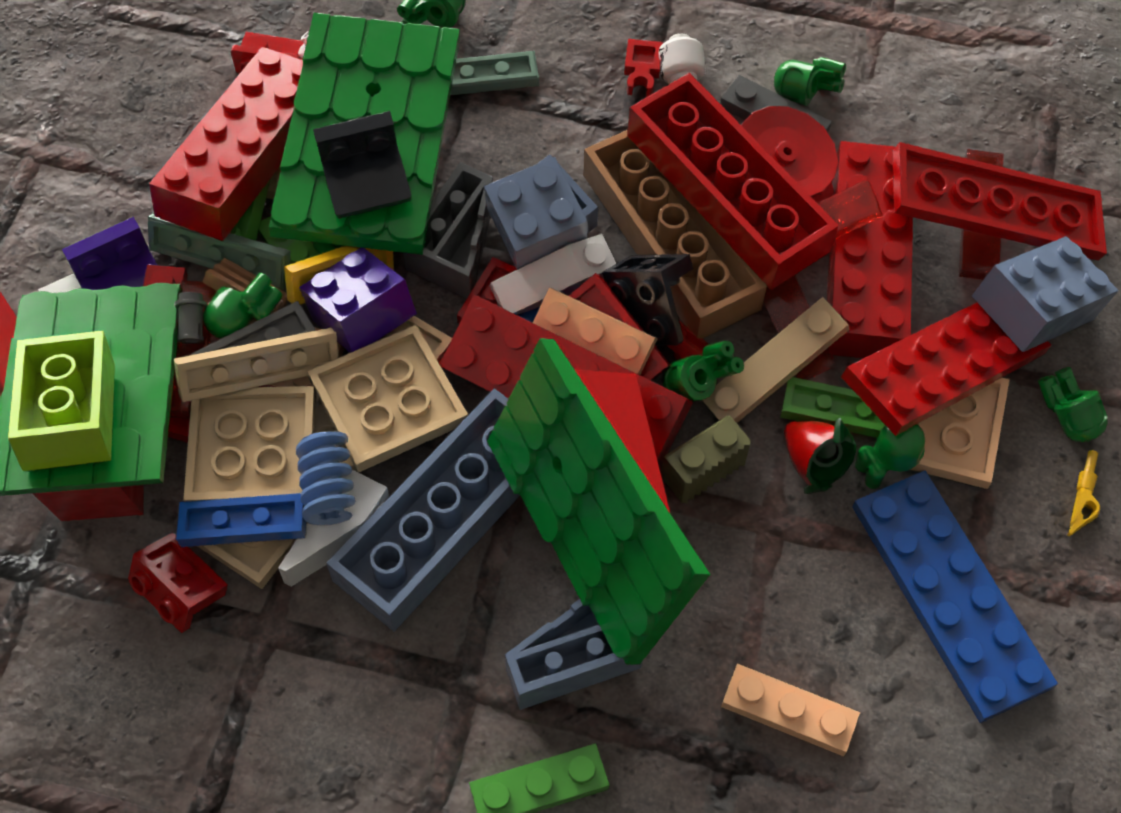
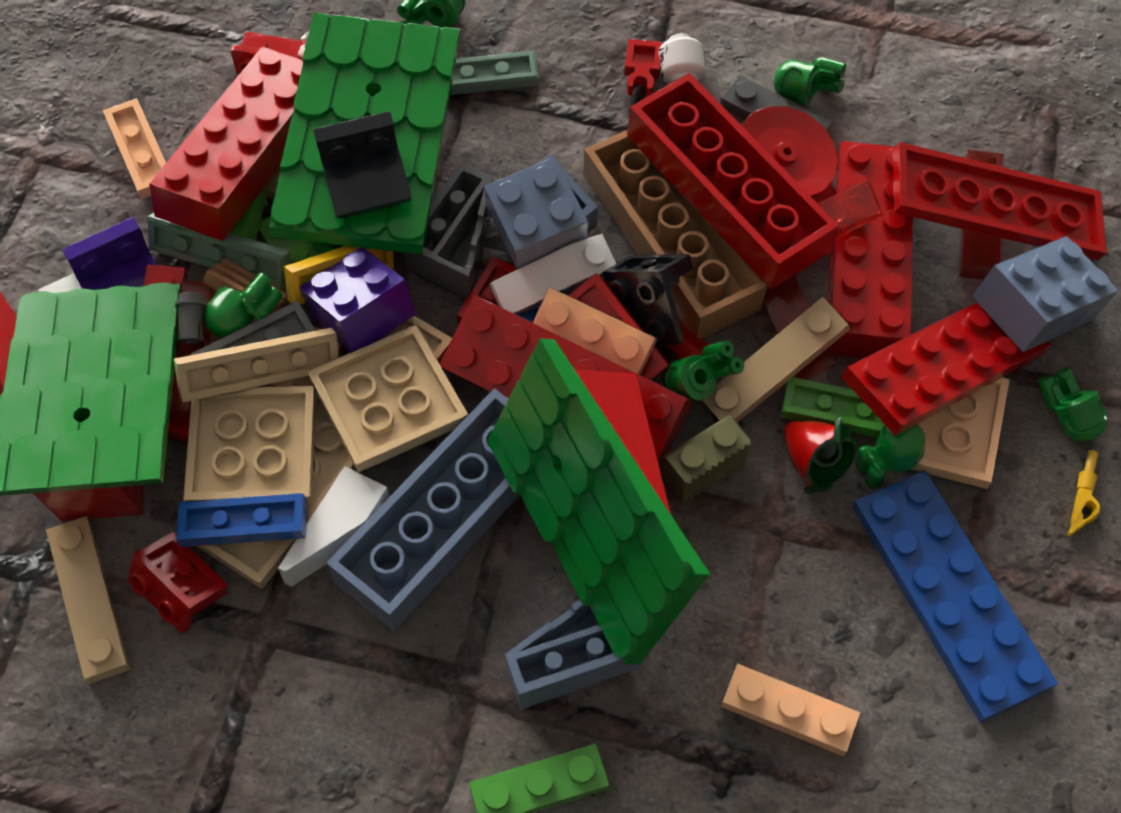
(62, 401): lime brick -> none
(87, 600): none -> tan plate
(135, 143): none -> light nougat plate
(323, 478): medium blue piece -> none

